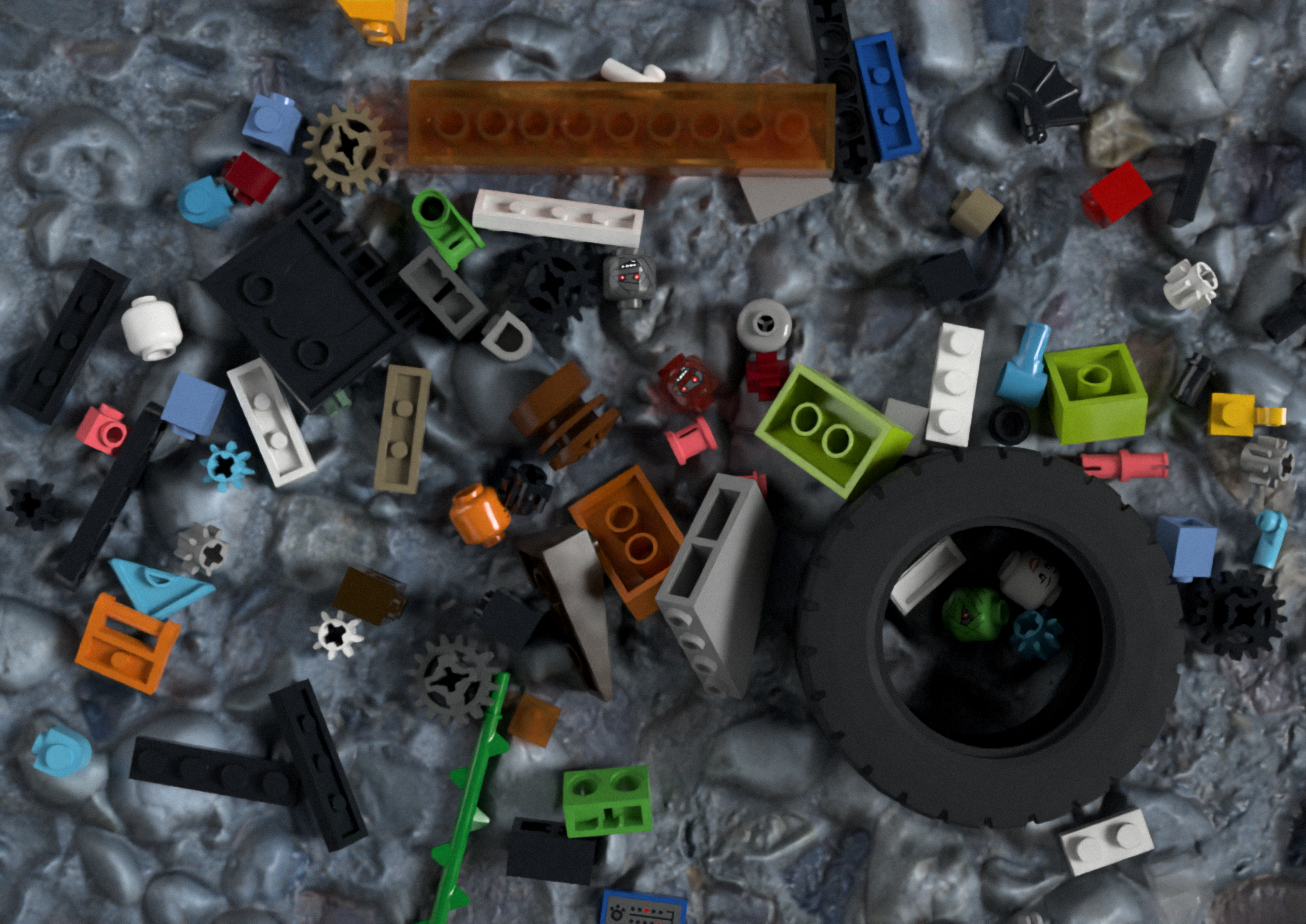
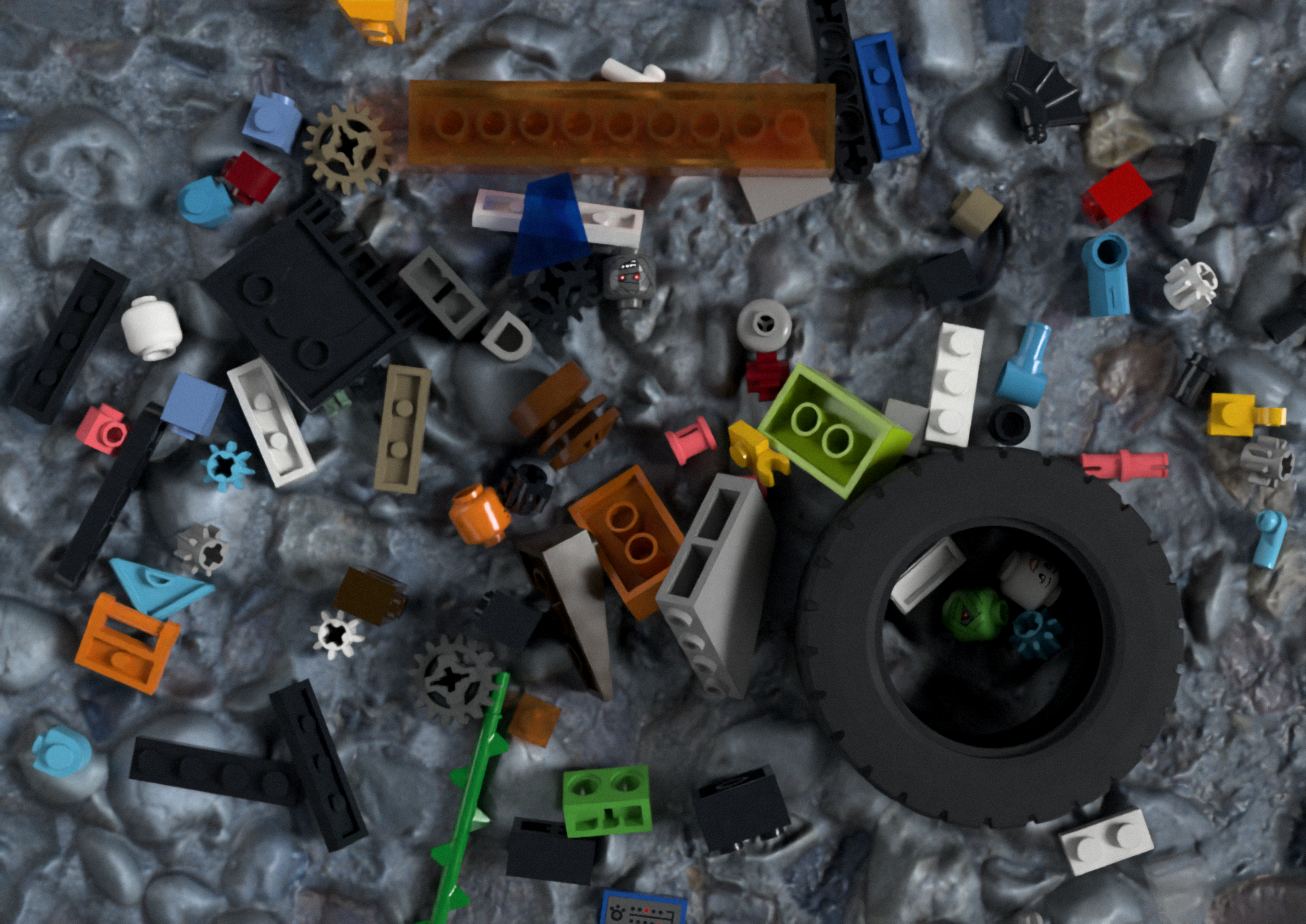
(37, 517): black gear -> none
(448, 229): bright green piece -> none
(550, 226): none -> clear blue wing
(687, 384): clear red head -> none
(740, 809): none -> black brick
(752, 451): none -> yellow plate
(1095, 394): lime slope -> none
(1107, 281): none -> dark azure piece
(1187, 545): medium blue brick -> none
(1251, 627): black gear -> none

